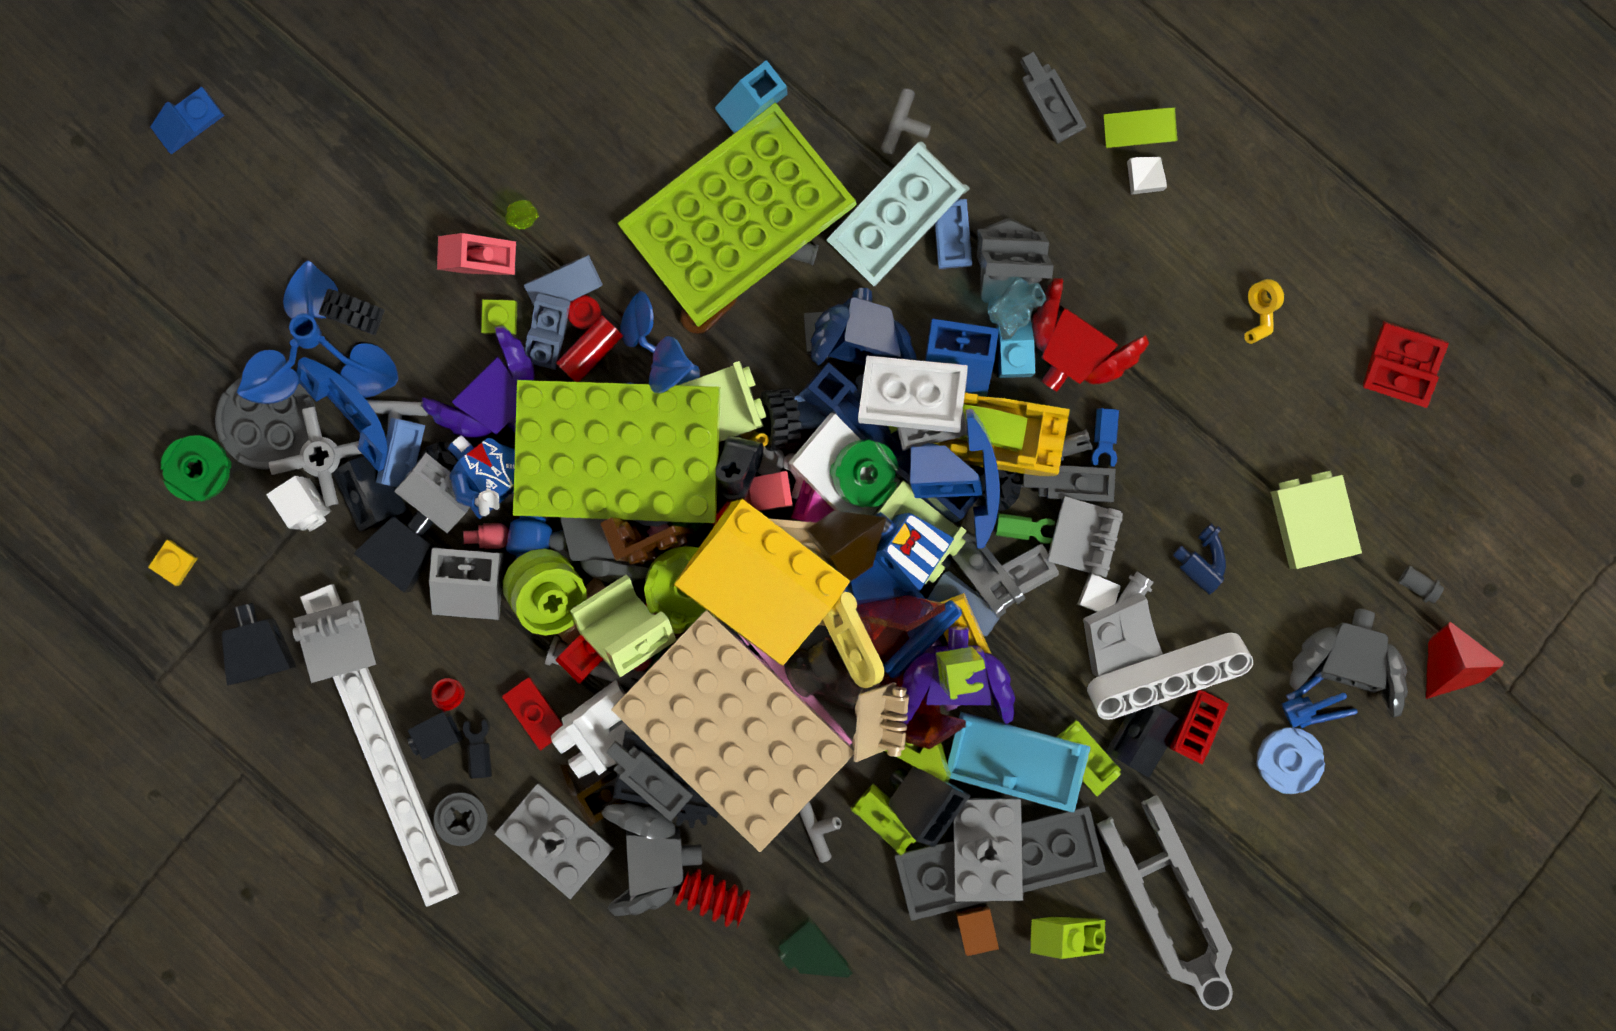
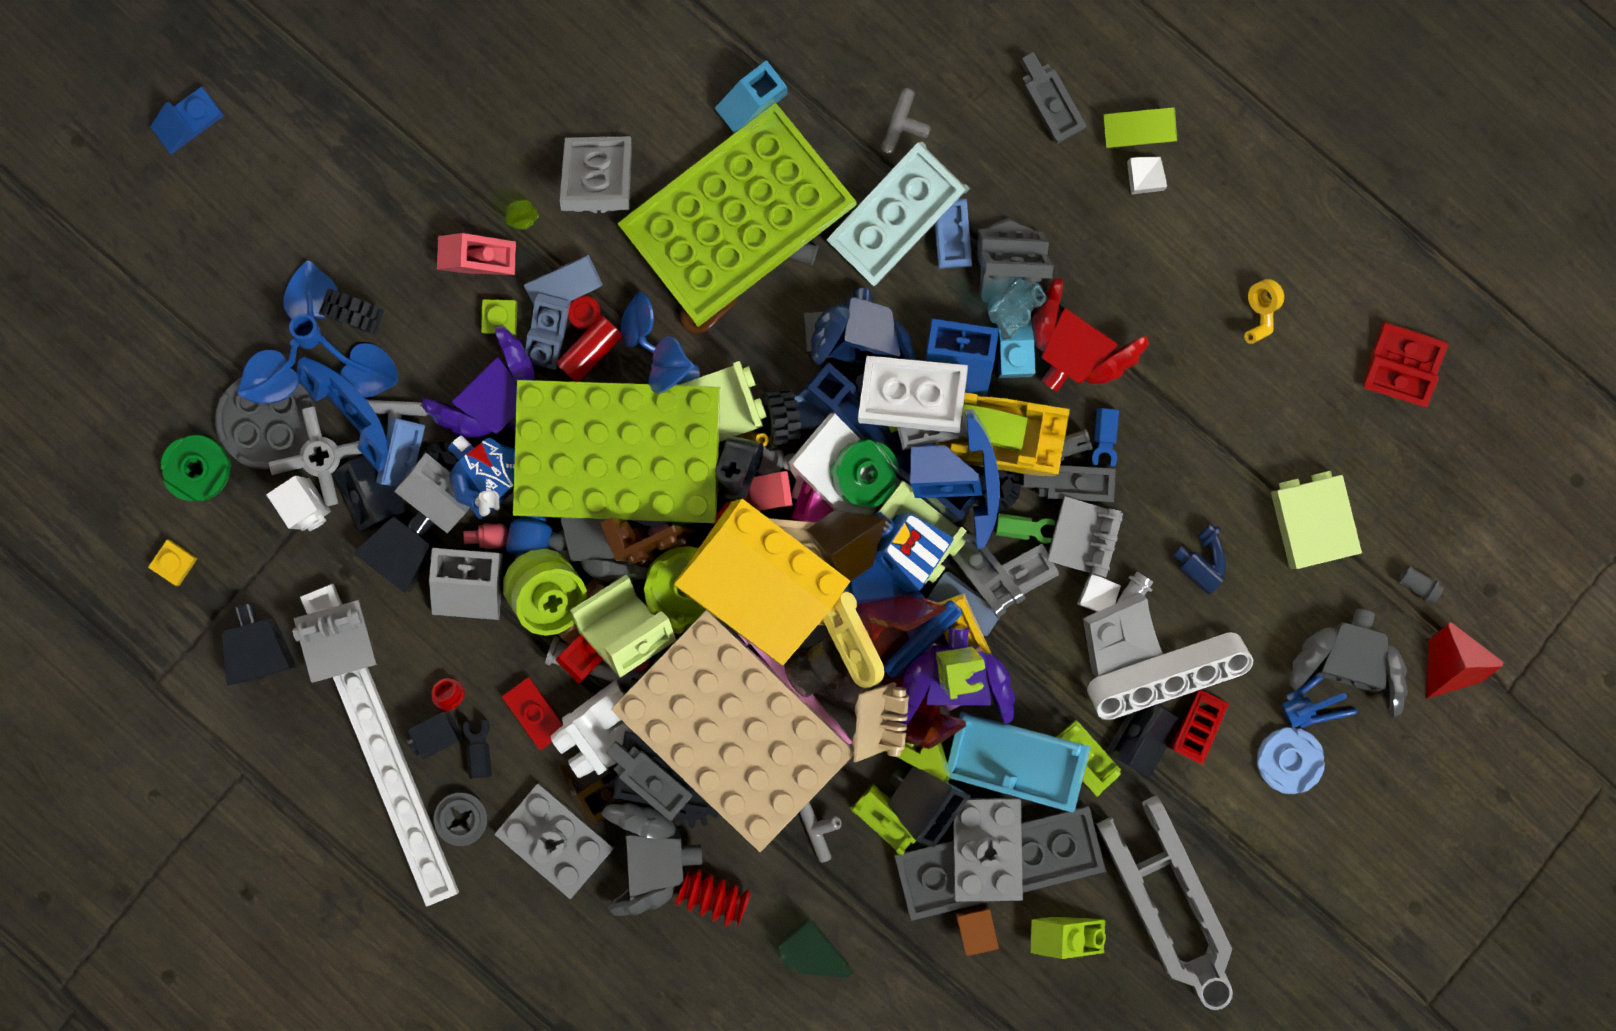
(596, 174): none -> light grey plate

